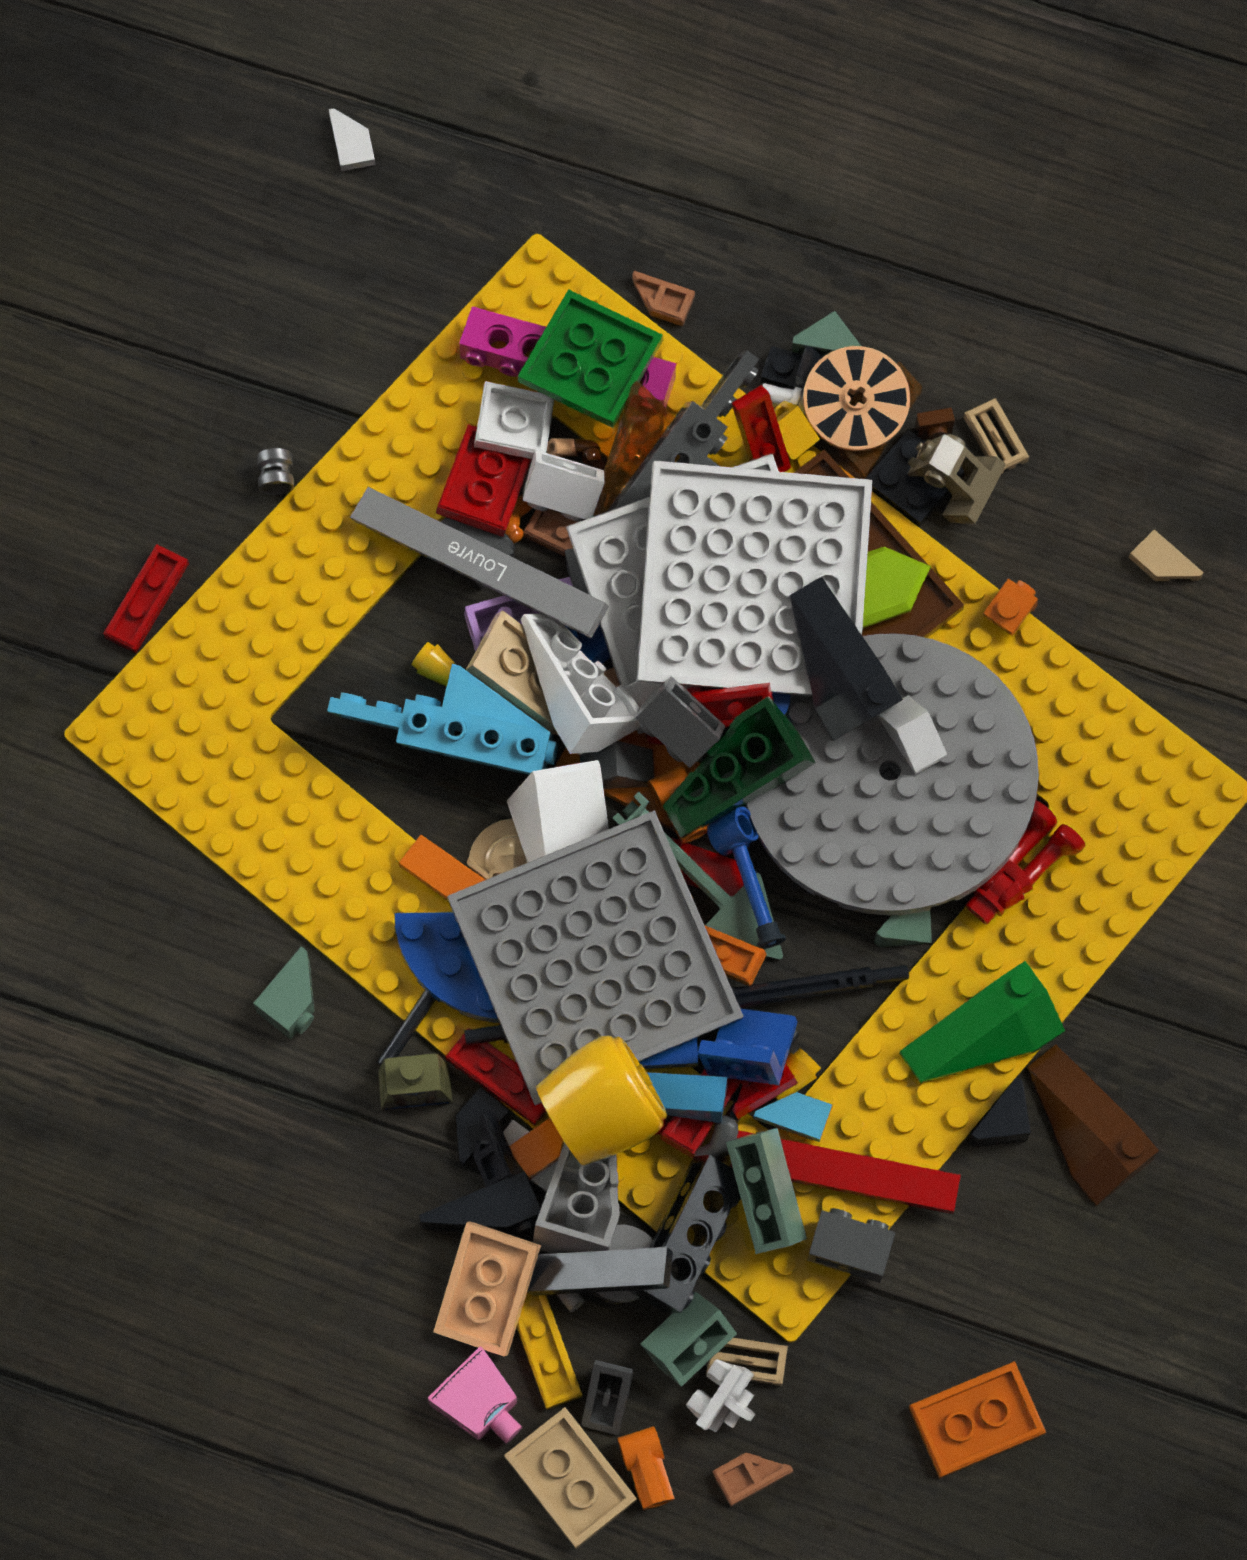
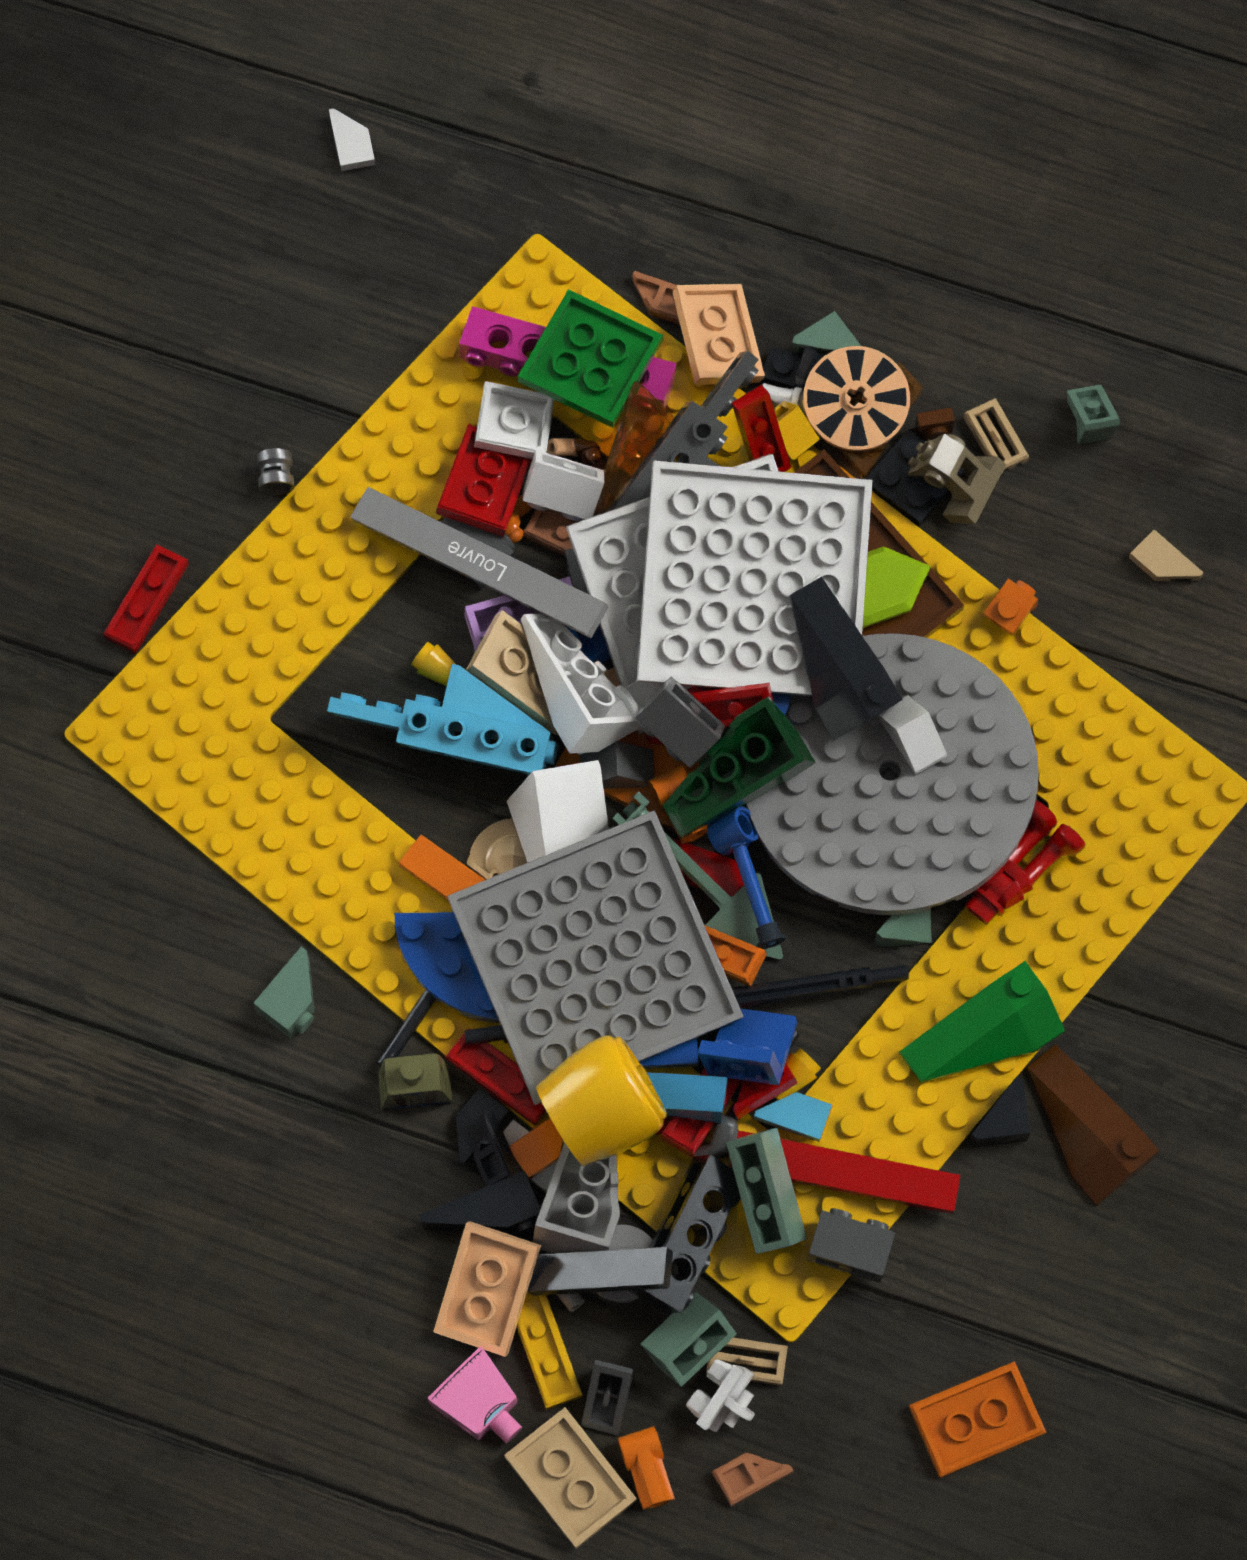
(715, 329): none -> light nougat plate
(1093, 413): none -> sand green slope

